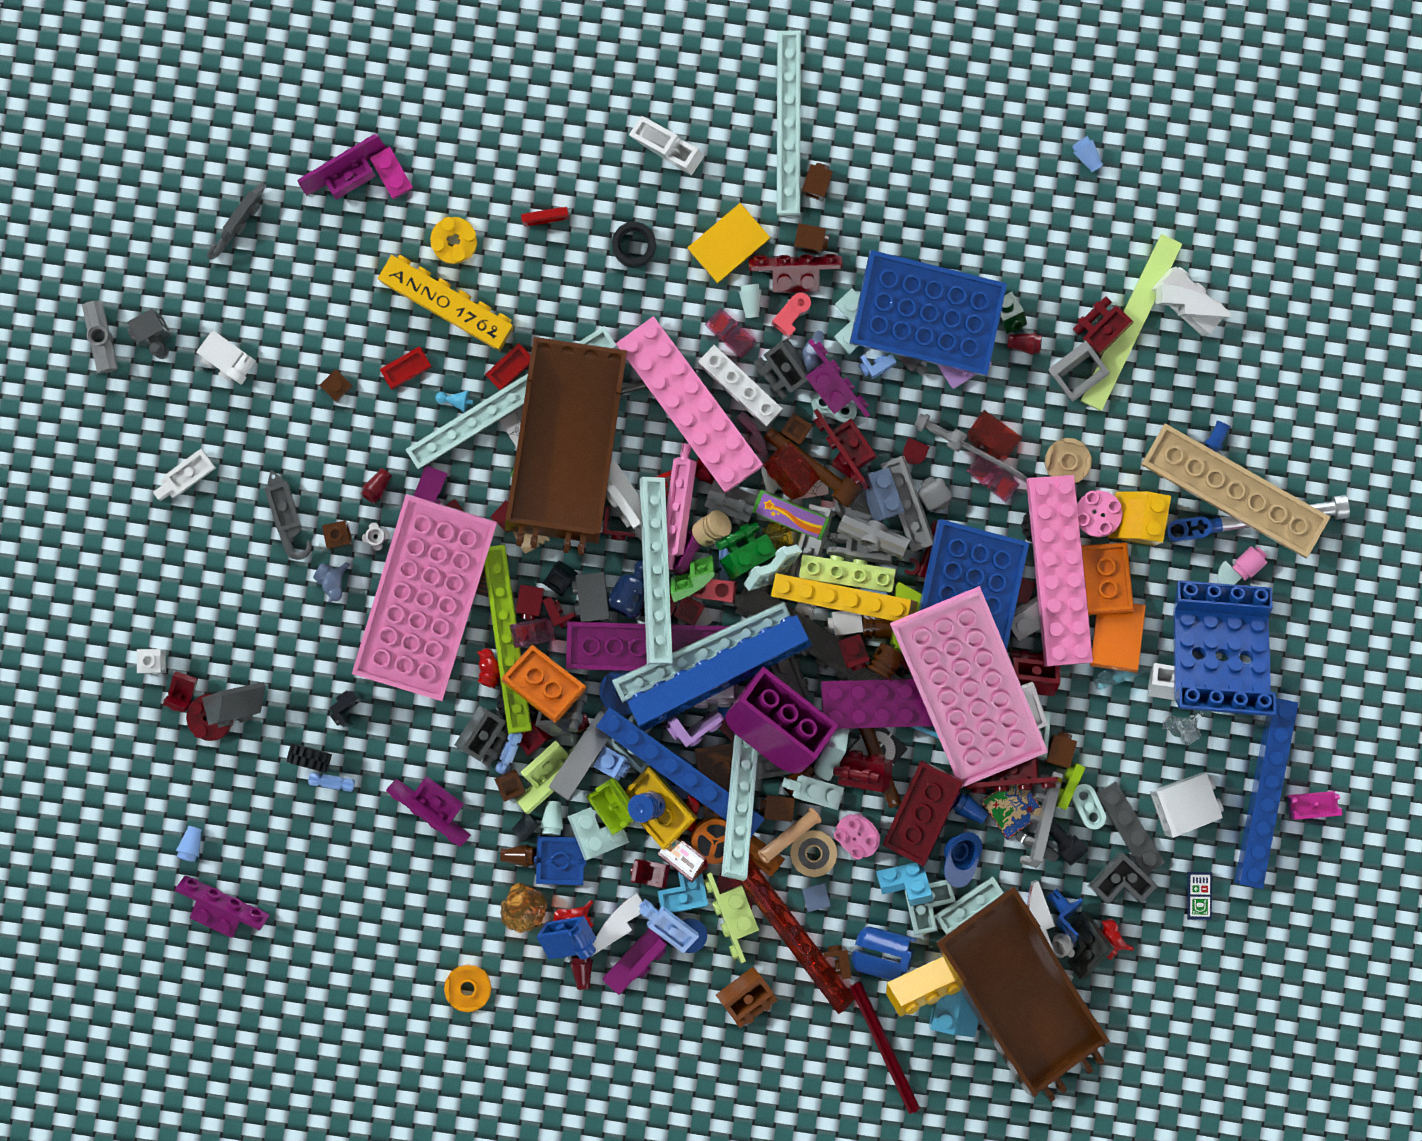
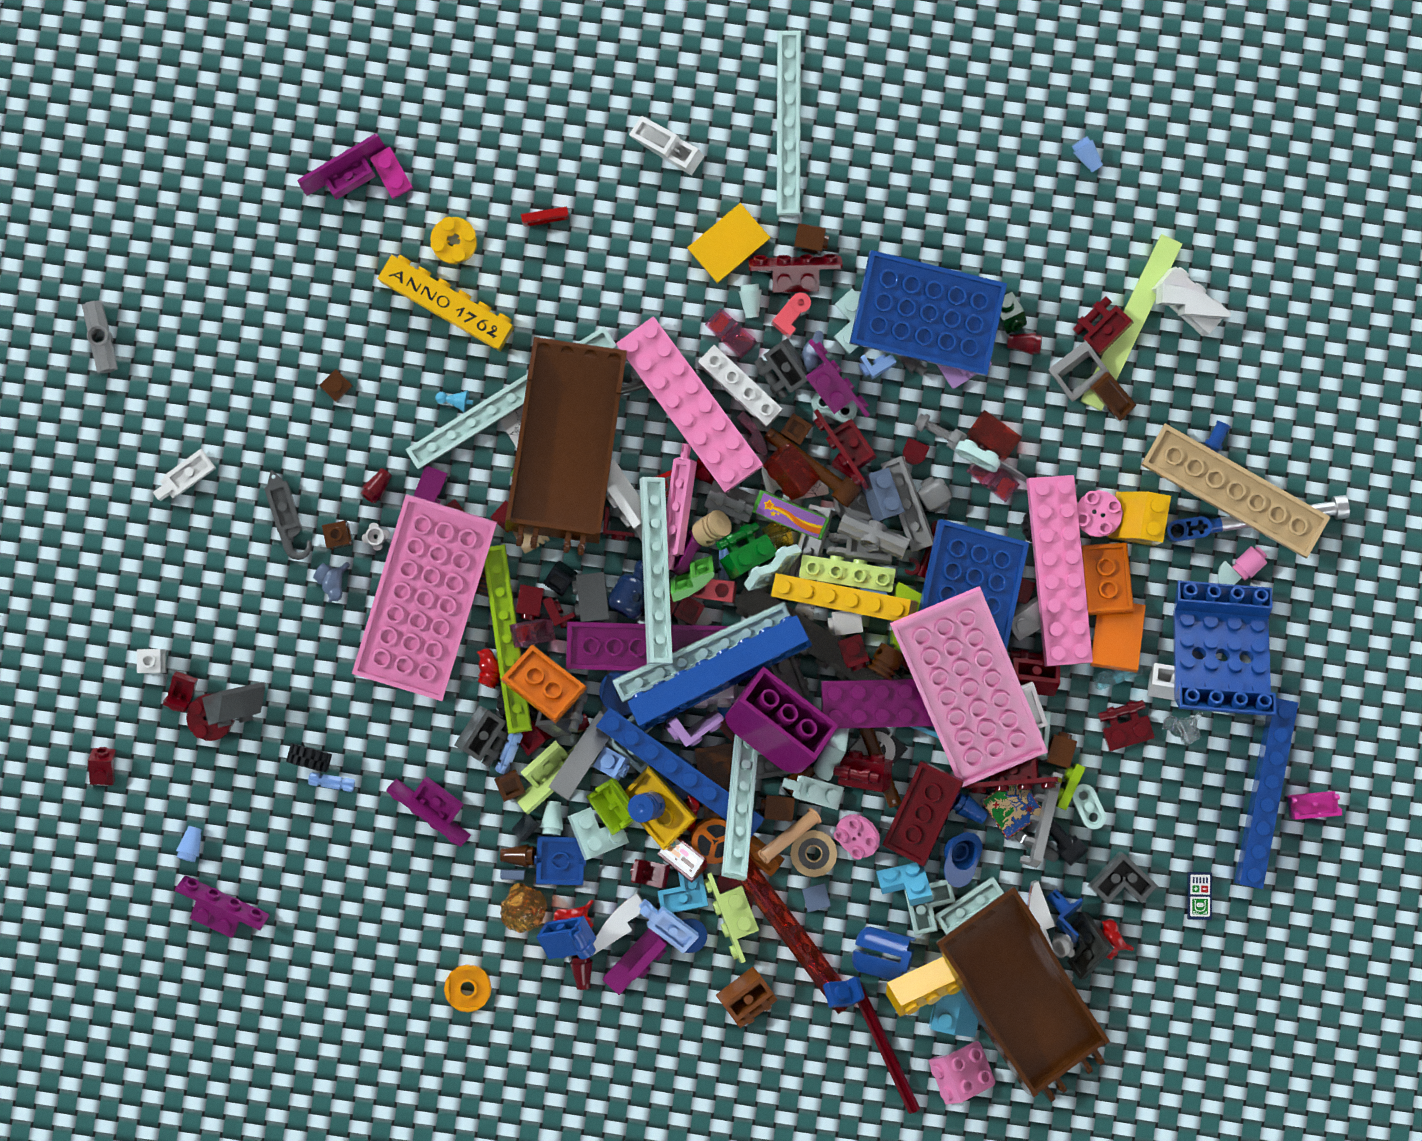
(101, 766): none -> dark red bracket
(150, 331): dark grey brick -> none
(225, 356): white hinge -> none
(237, 221): dark grey plate -> none
(345, 702): black bracket -> none
(405, 368): red tile -> none
(509, 367): red tile -> none
(513, 874): none -> sand blue tile
(629, 227): black tyre -> none
(817, 181): reddish brown brick -> none
(842, 965): reddish brown bracket -> none
(843, 992): none -> blue bracket
(876, 627): reddish brown piece -> none
(962, 1073): none -> bright pink bracket
(986, 459): none -> light aqua plate
(1068, 458): tan tile -> none
(1113, 396): none -> reddish brown tile
(1128, 732): none -> dark red plate
(1130, 828): dark grey plate -> none
(1187, 804): white slope -> none

